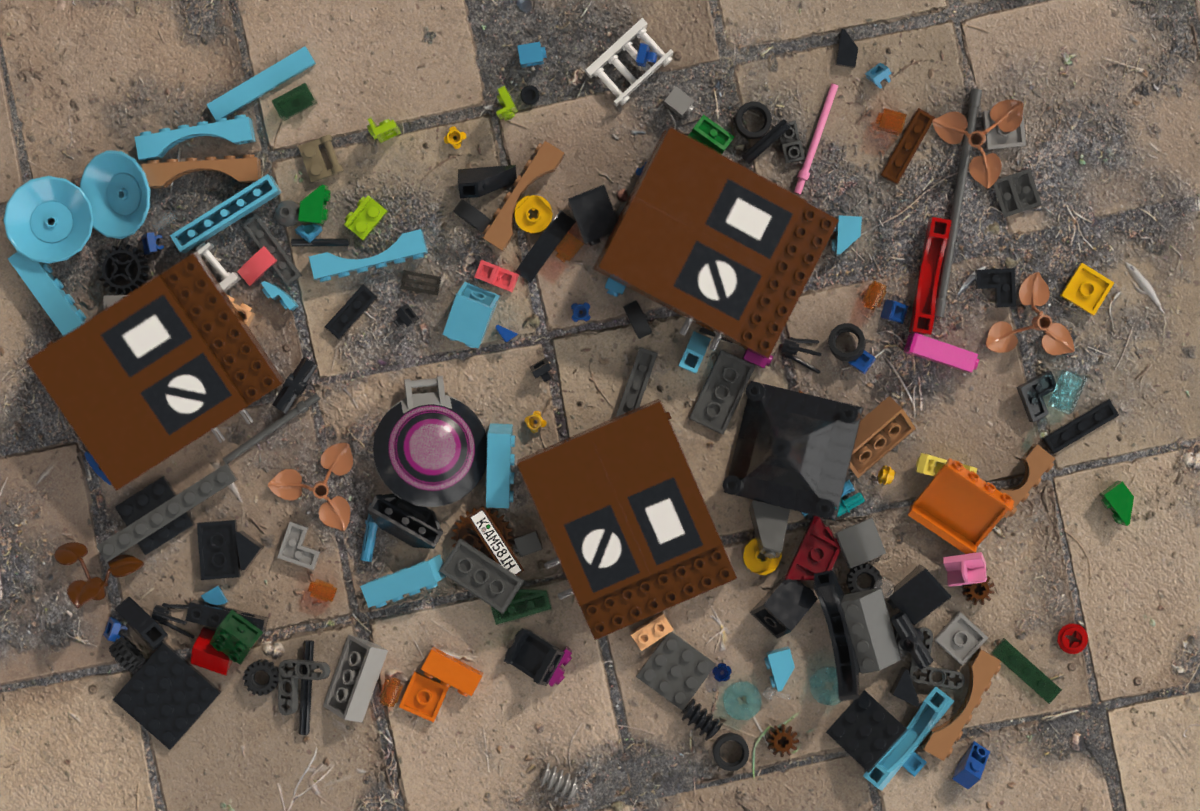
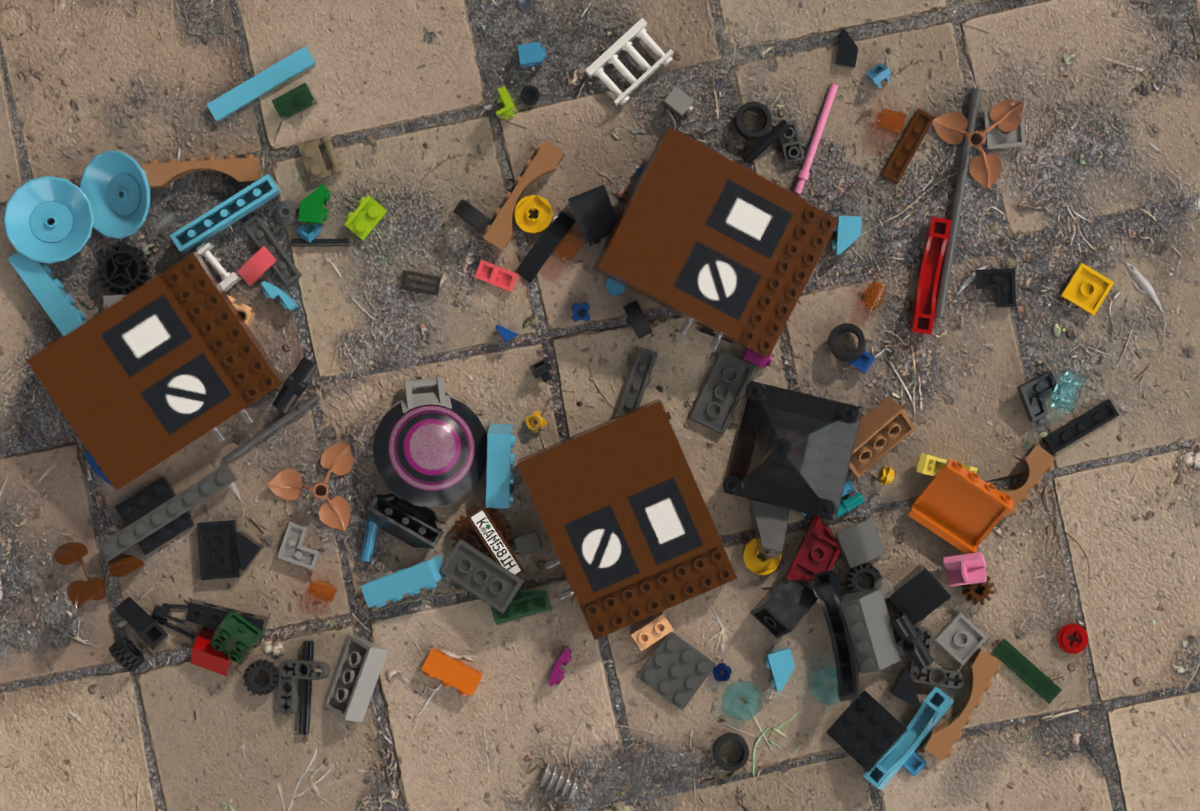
(113, 628): blue tile -> none
(149, 243): blue tile -> none
(156, 145): medium azure arch -> none
(167, 695): black plate -> none
(215, 596): dark azure tile -> none
(351, 312): black tile -> none
(385, 131): lime bracket -> none
(391, 692): clear orange brick -> none
(406, 316): black tile -> none
(408, 245): medium azure arch -> none
(423, 696): orange plate -> none
(454, 132): yellow plate -> none
(470, 315): medium azure slope -> none
(484, 180): black slope -> none
(534, 656): black panel -> none
(644, 55): blue tile -> none
(694, 352): medium azure slope -> none
(700, 719): black piece -> none
(711, 135): green slope -> none
(777, 735): reddish brown gear -> none
(791, 347): black plant -> none
(894, 311): blue slope -> none
(941, 352): dark pink slope -> none
(971, 766): blue slope -> none
(1017, 193): dark grey slope -> none
(1057, 339): nougat plant -> none
(1120, 502): green slope -> none

